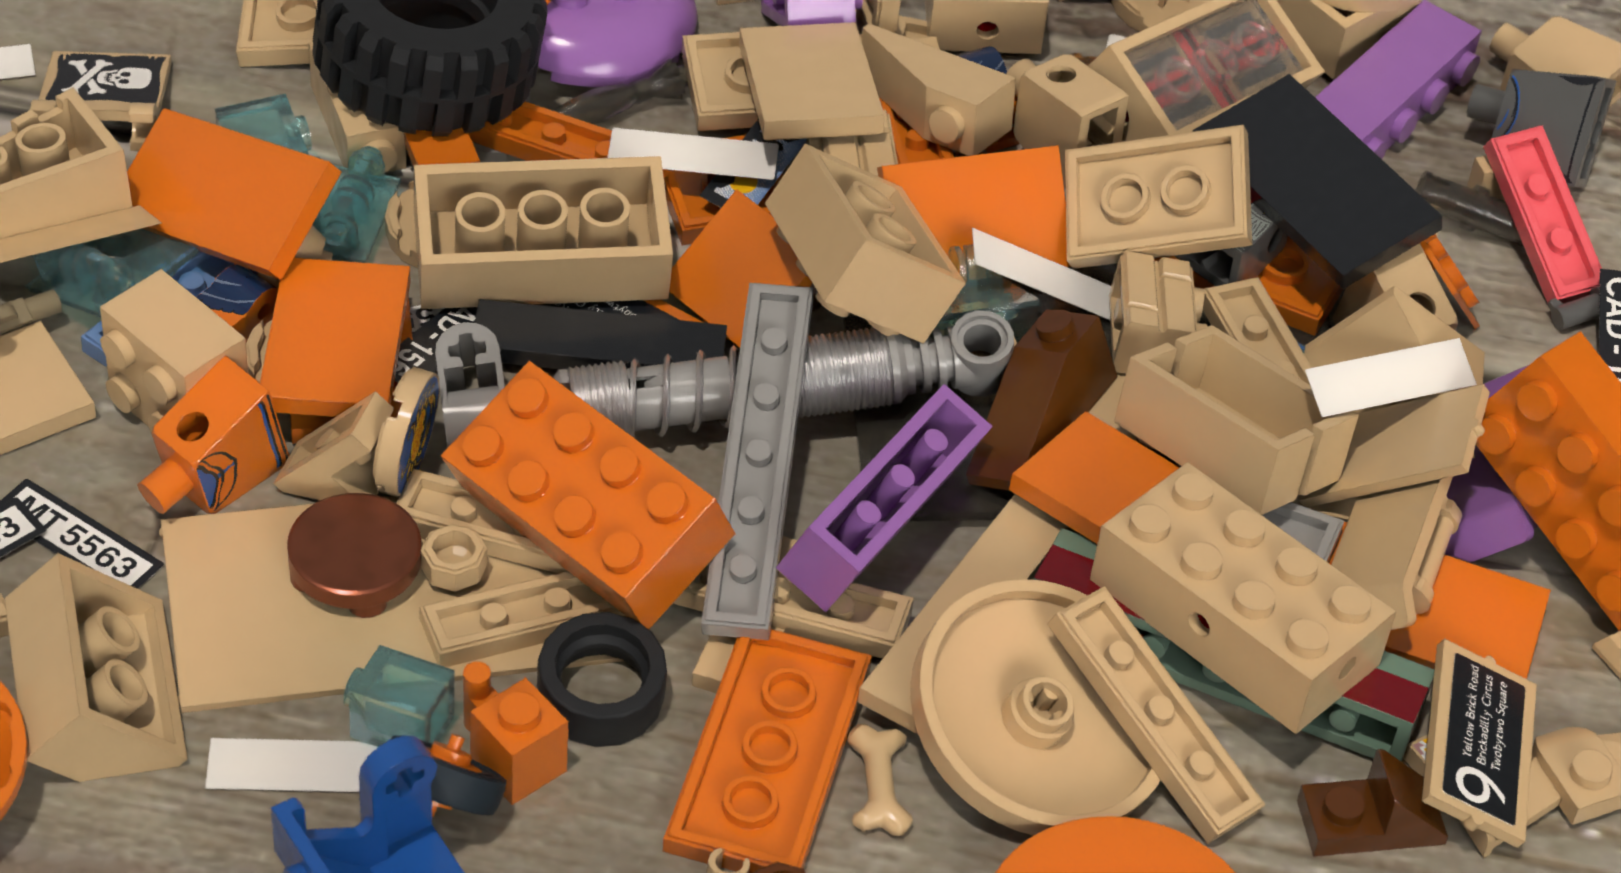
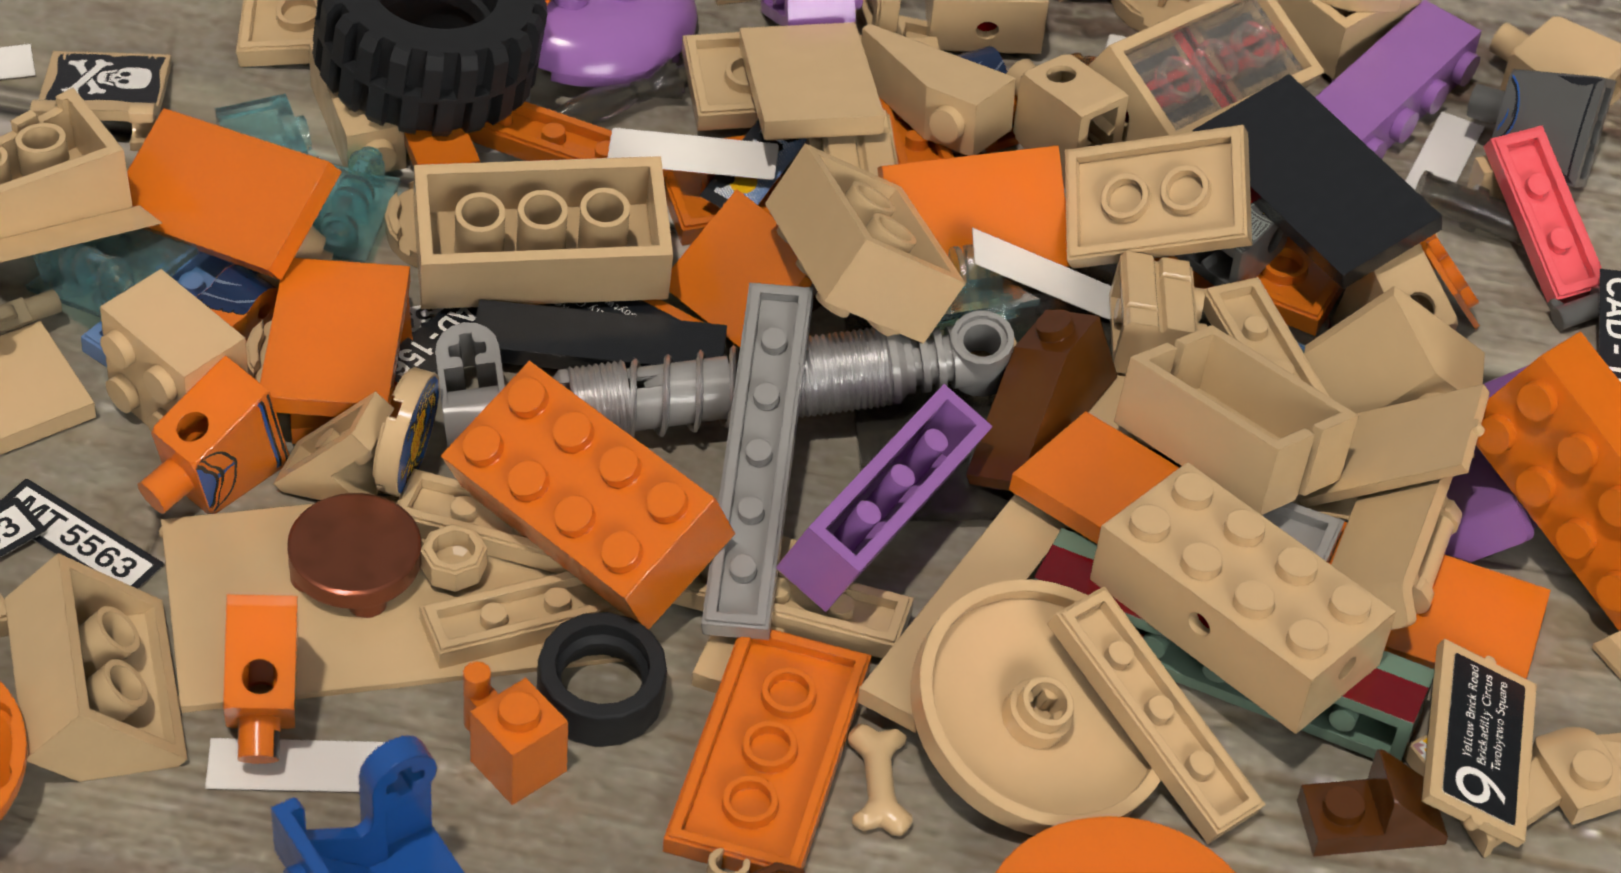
(260, 650): none -> orange torso
(399, 698): clear light blue brick -> none
(463, 781): black wheel -> none
(1390, 377): white sticker -> none
(1446, 149): none -> white sticker

